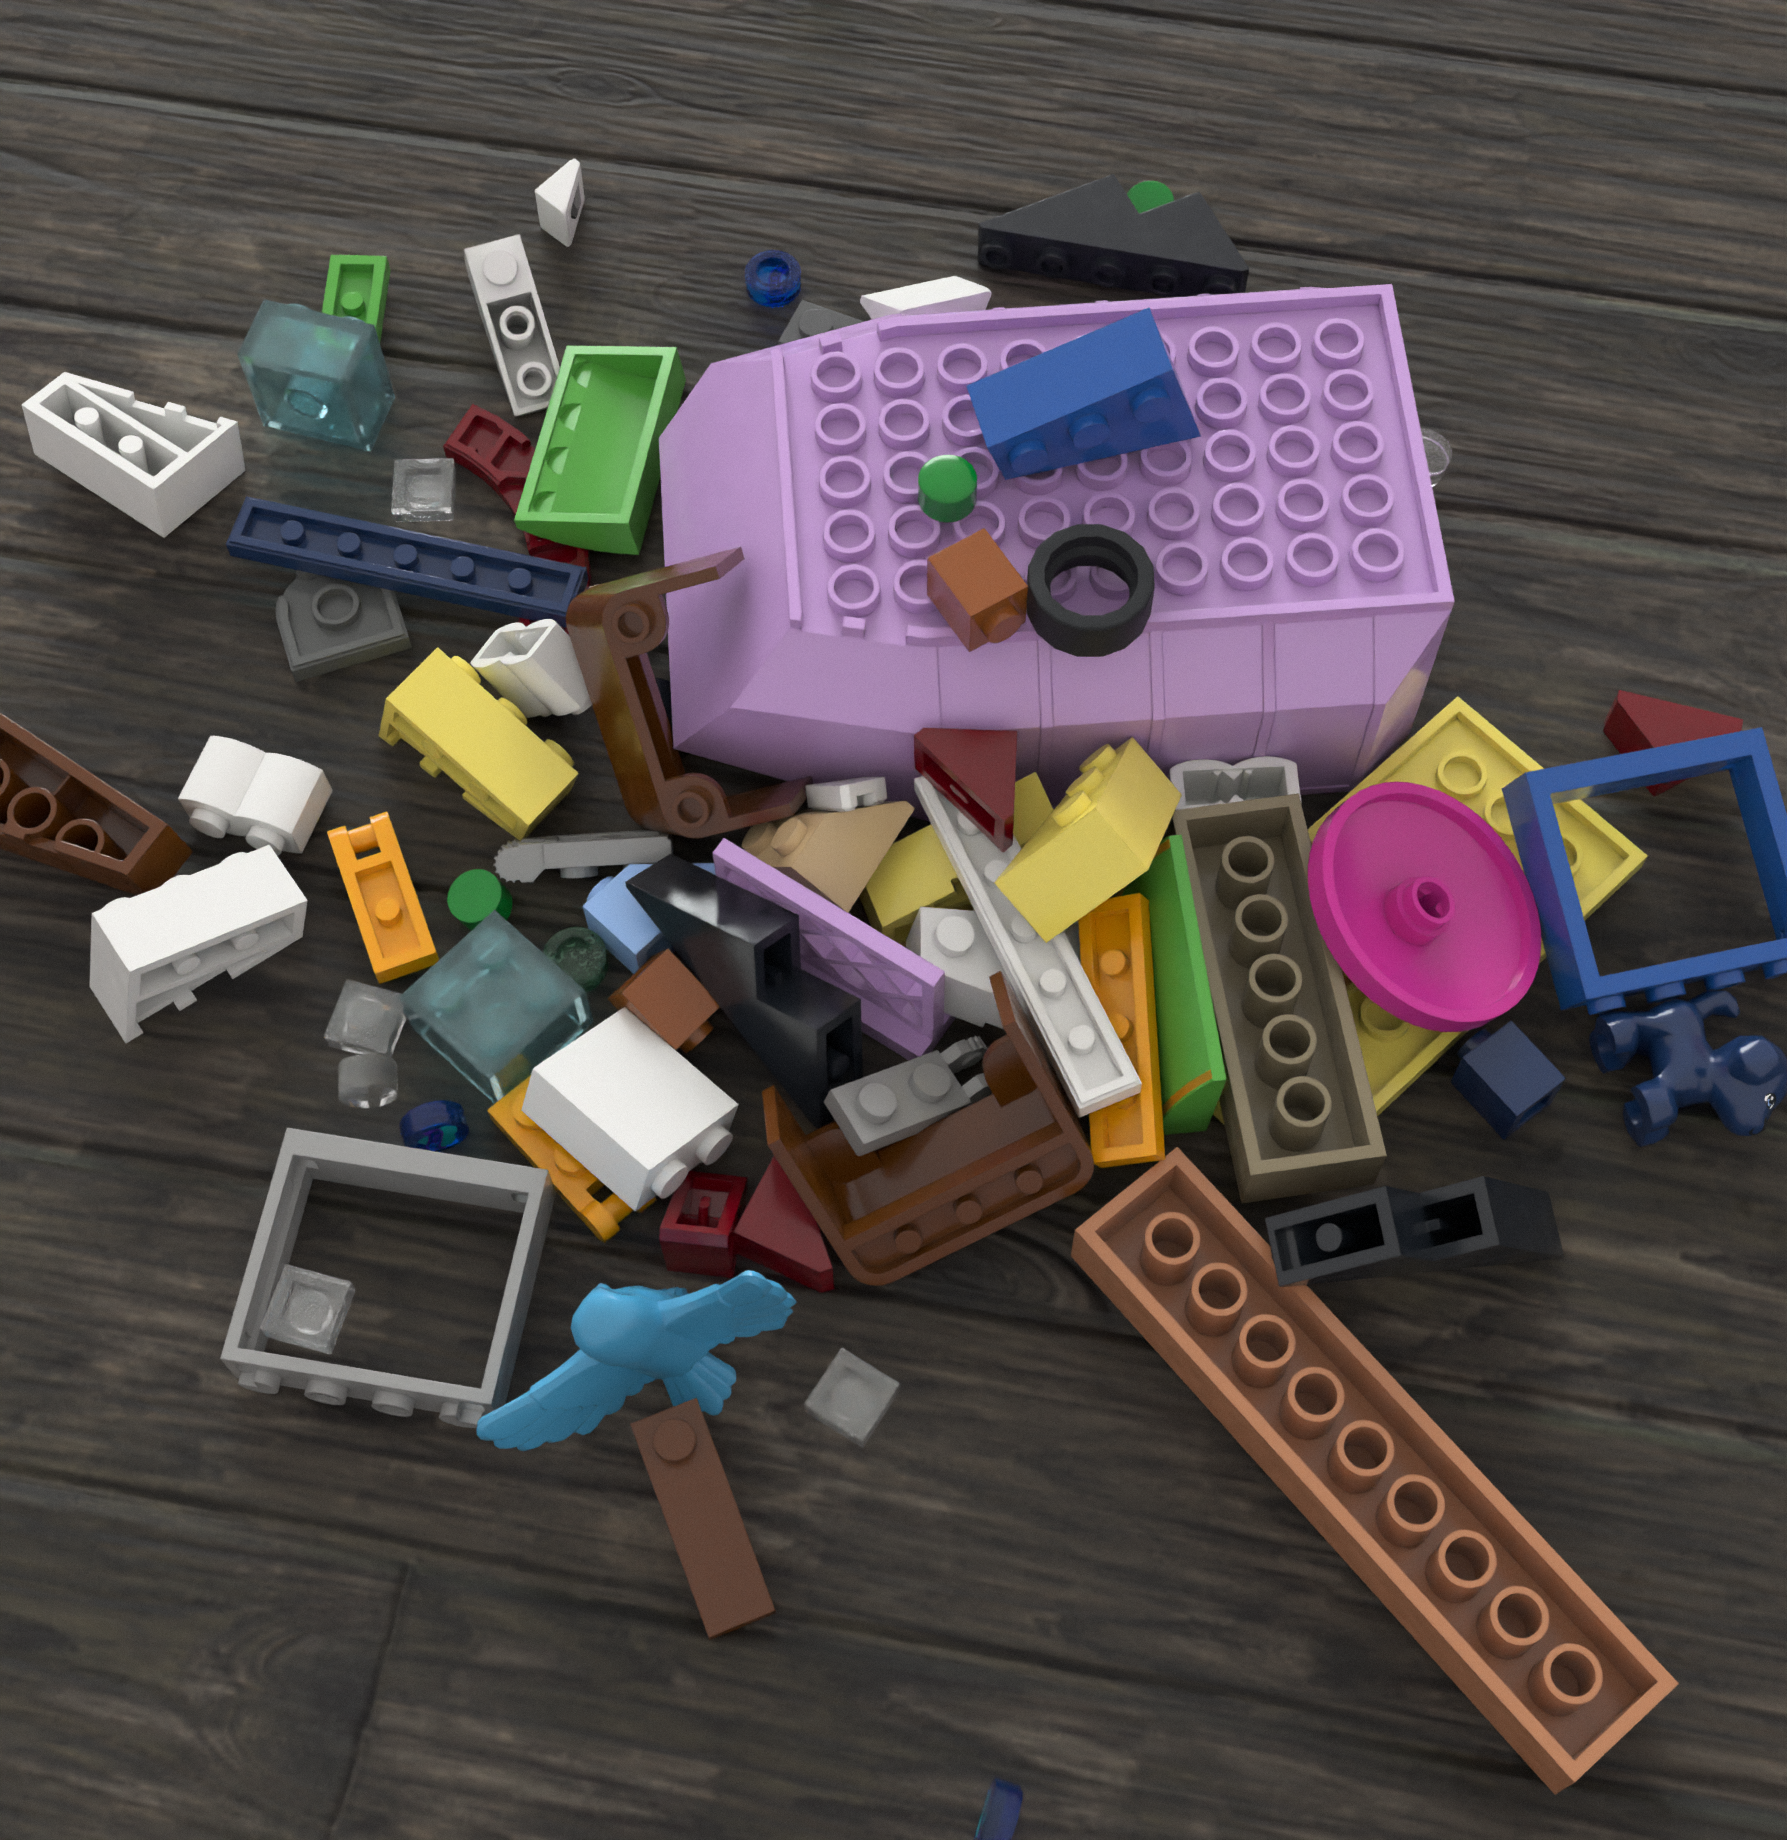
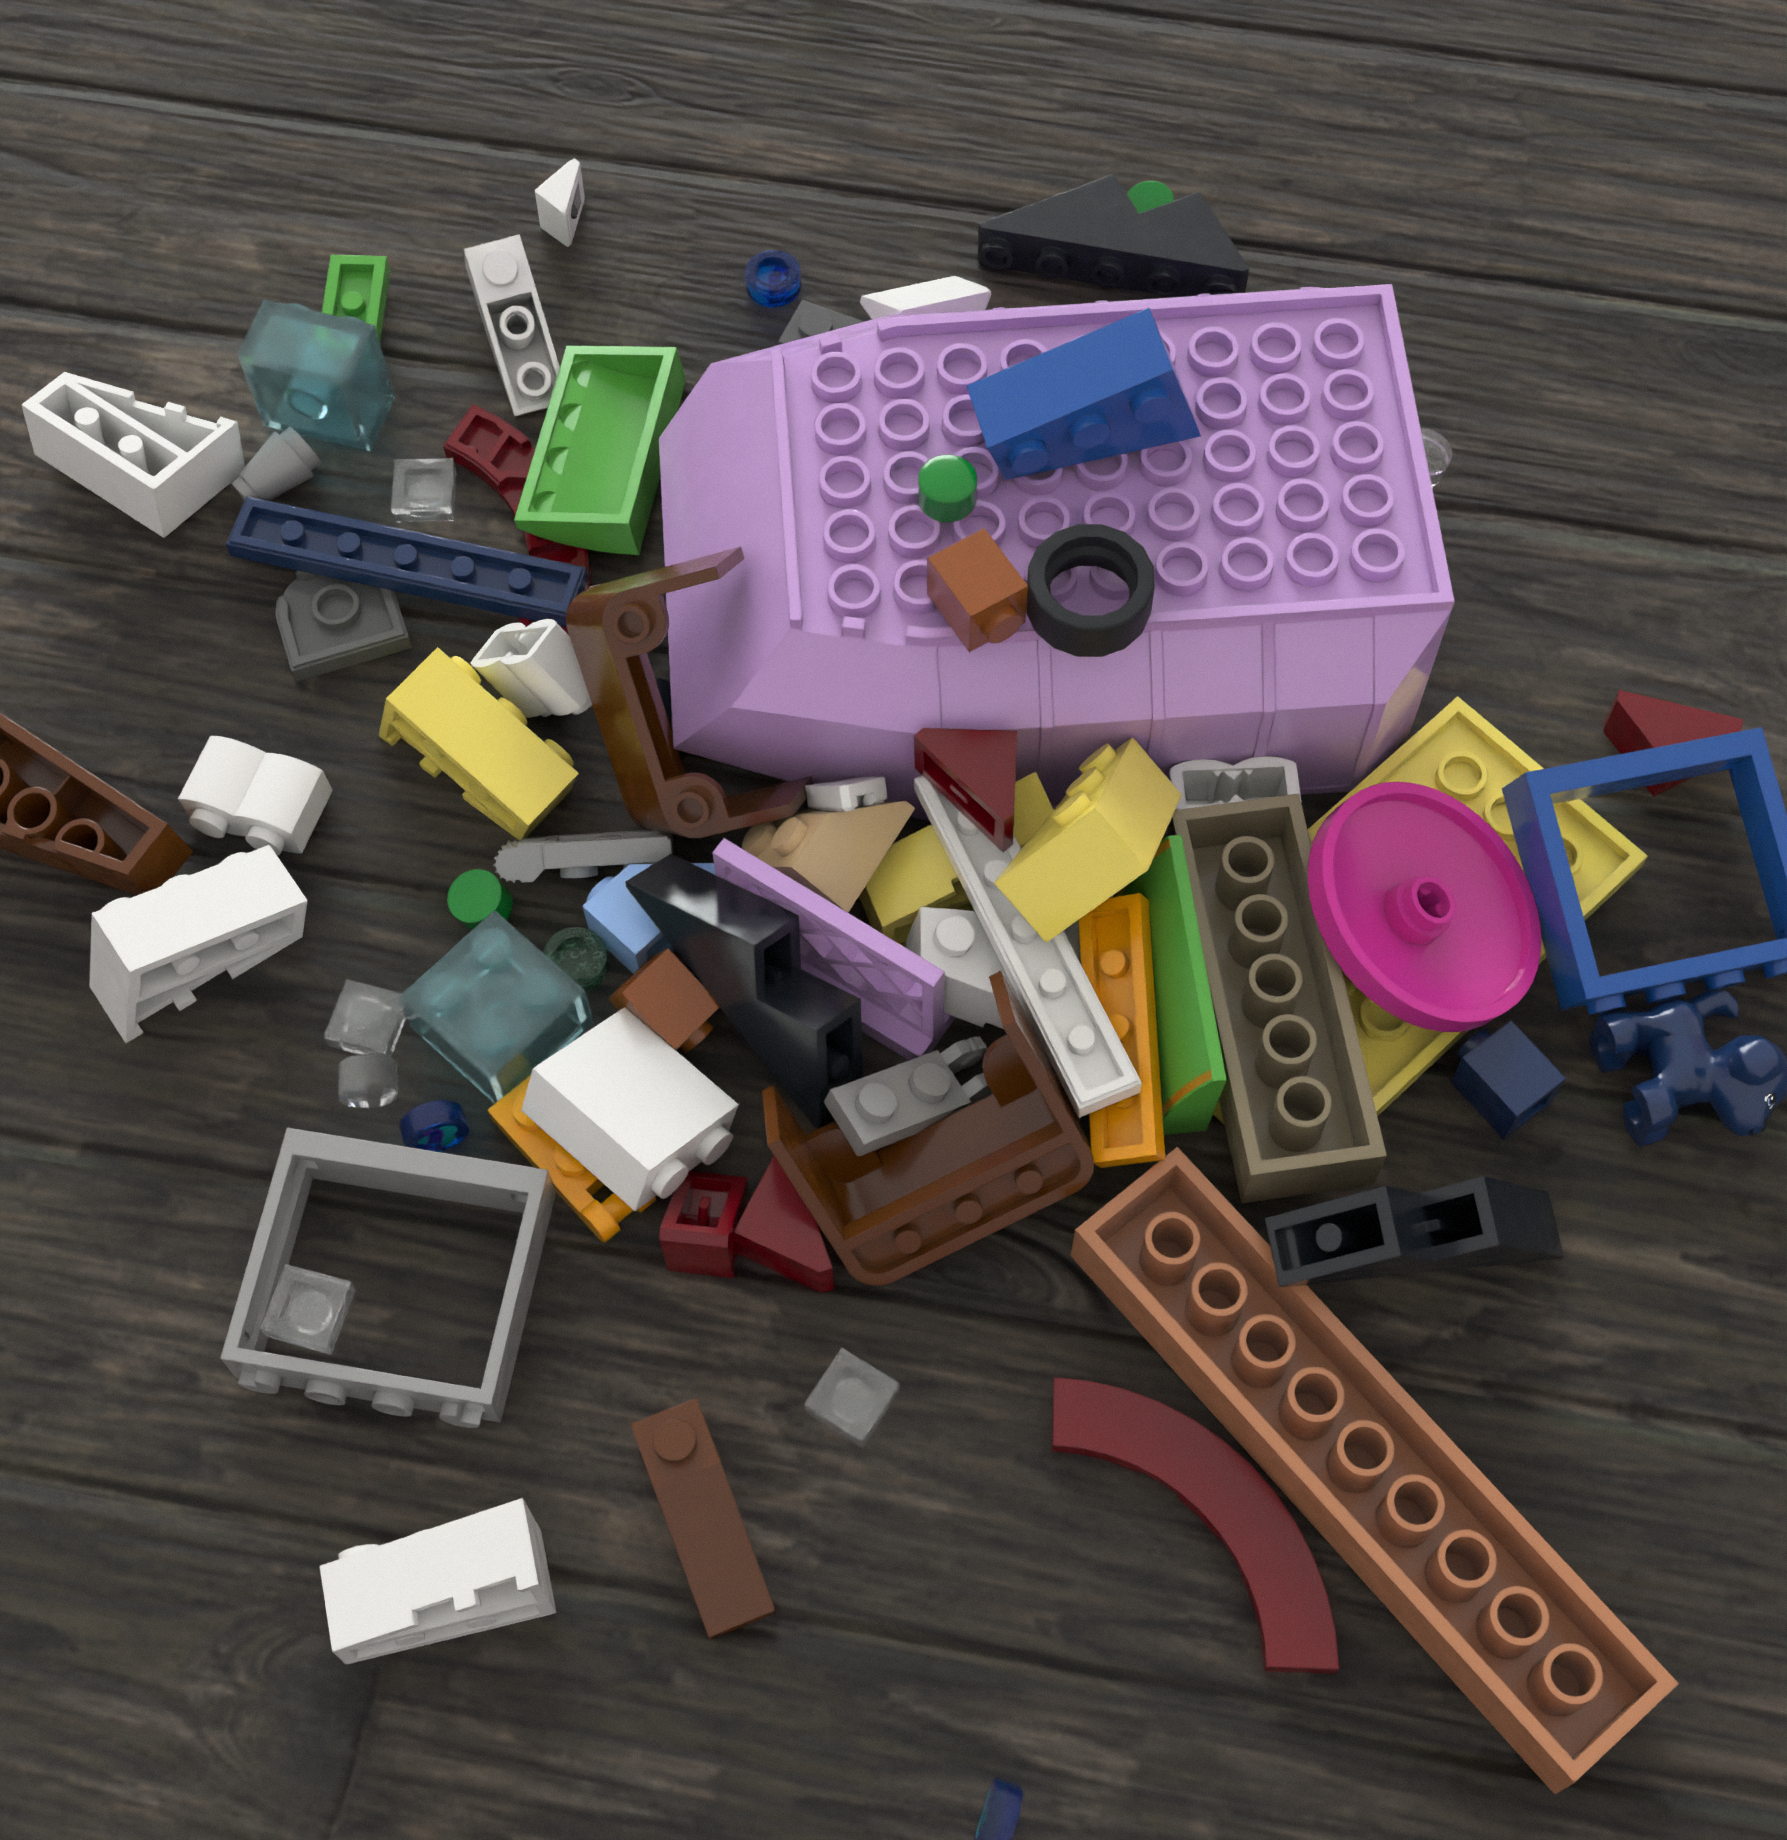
(277, 467): none -> light grey cone
(383, 899): light orange plate -> none
(438, 1584): none -> white wedge
(631, 1340): dark azure animal -> none
(1226, 1496): none -> dark red tile

